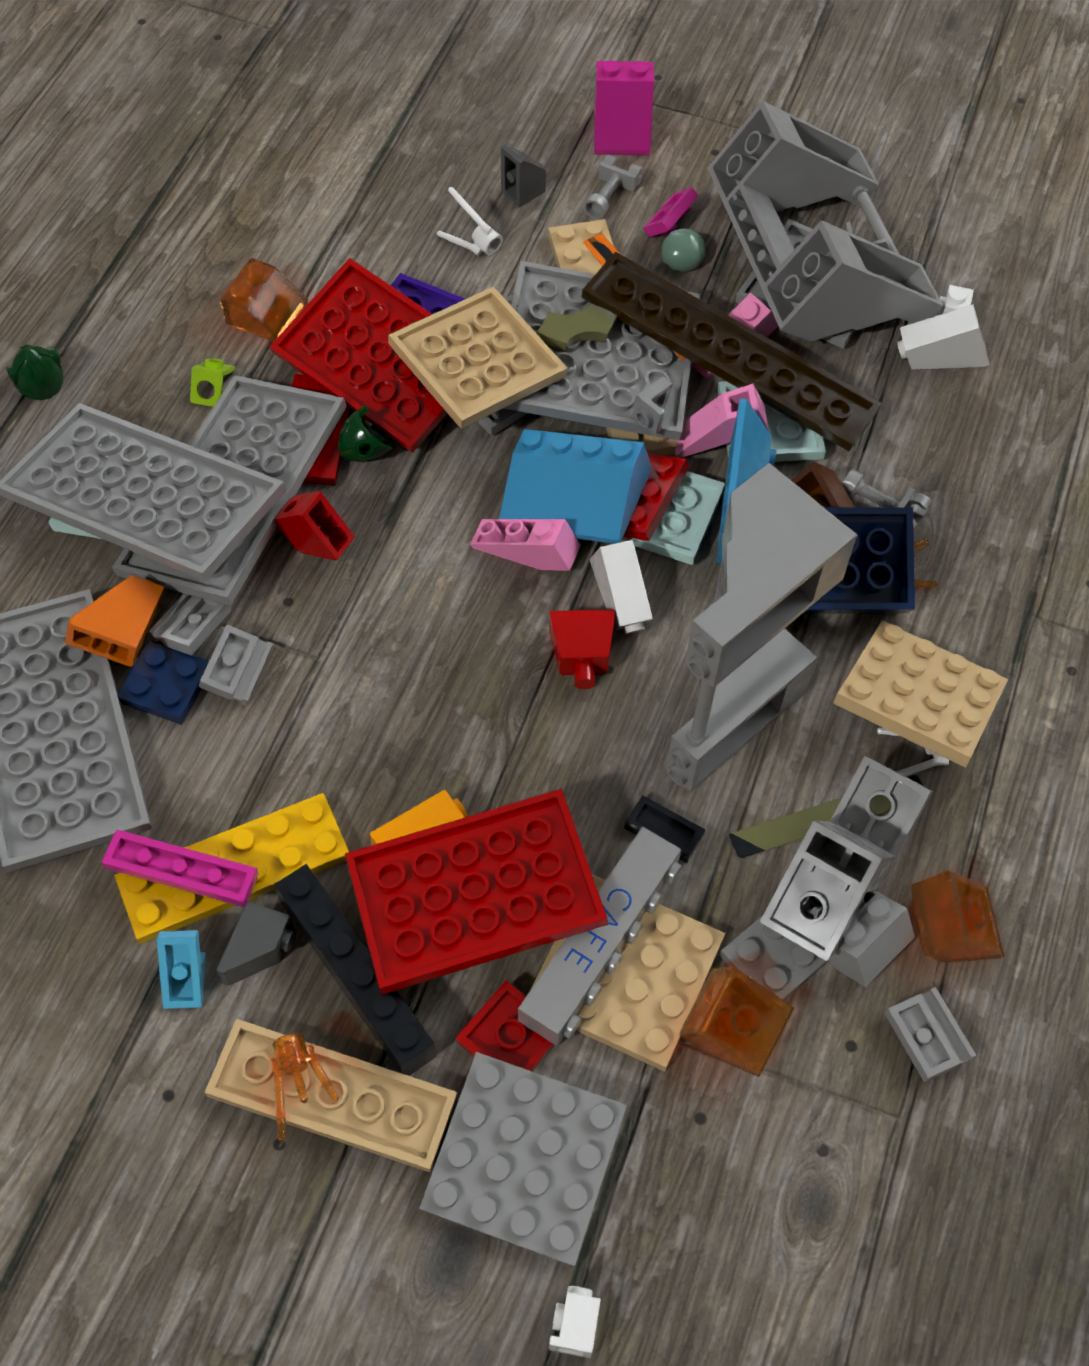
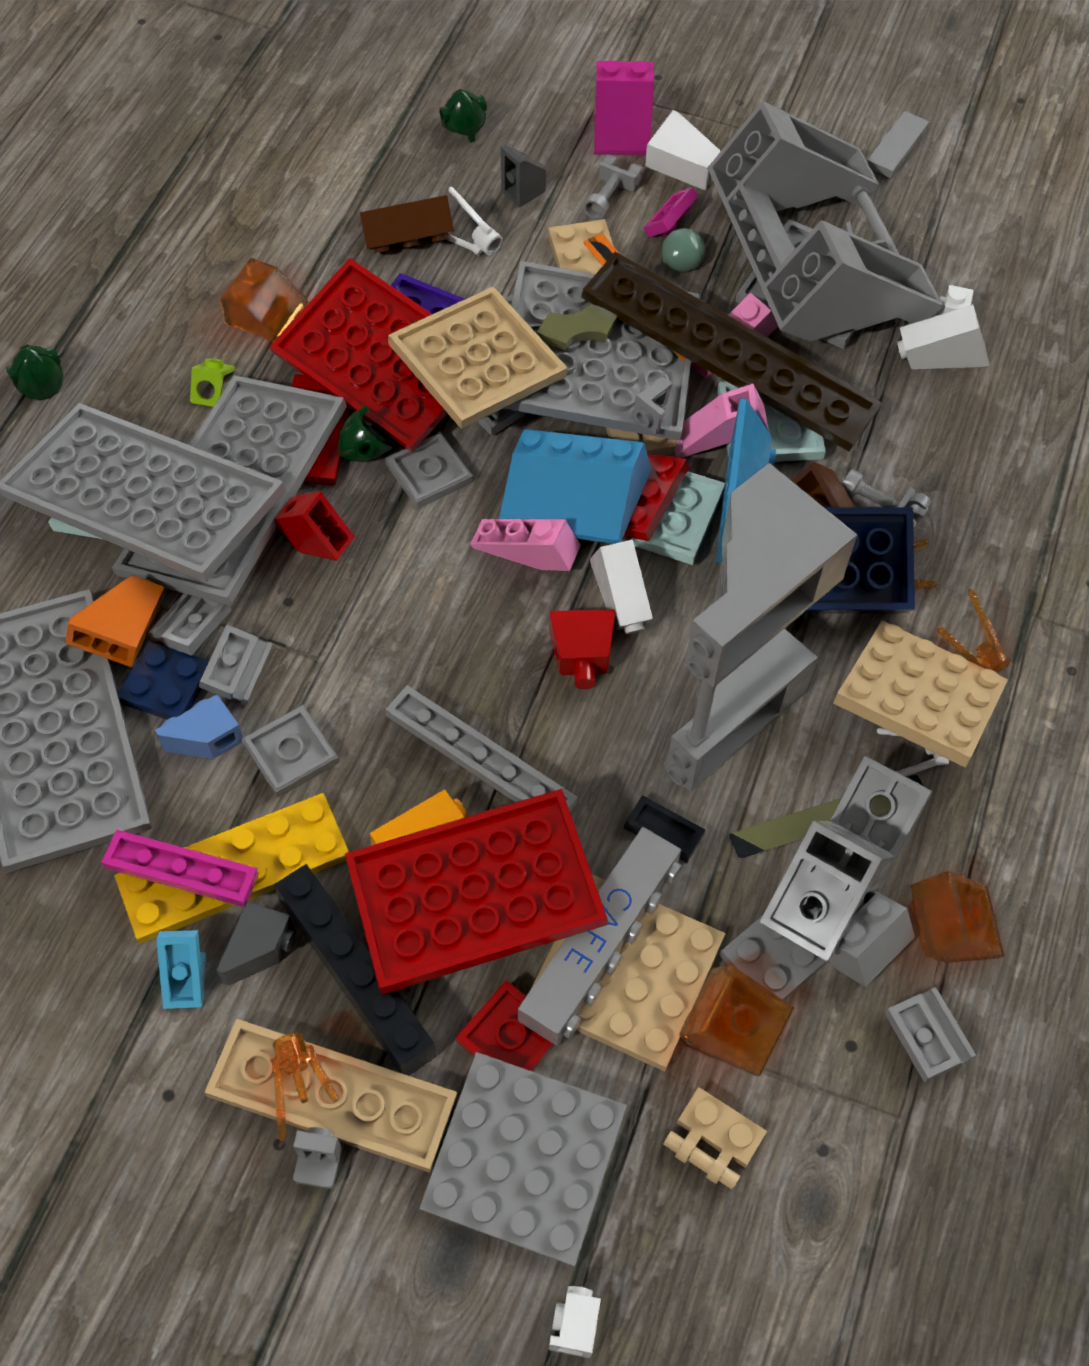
(202, 731): none -> medium blue slope
(290, 751): none -> light grey tile
(317, 1157): none -> light grey bracket
(407, 223): none -> reddish brown slope
(429, 471): none -> light grey tile
(464, 113): none -> dark green helmet
(471, 748): none -> light grey plate
(681, 152): none -> white slope
(720, 1128): none -> tan plate
(897, 144): none -> light grey tile
(990, 653): none -> clear orange plant

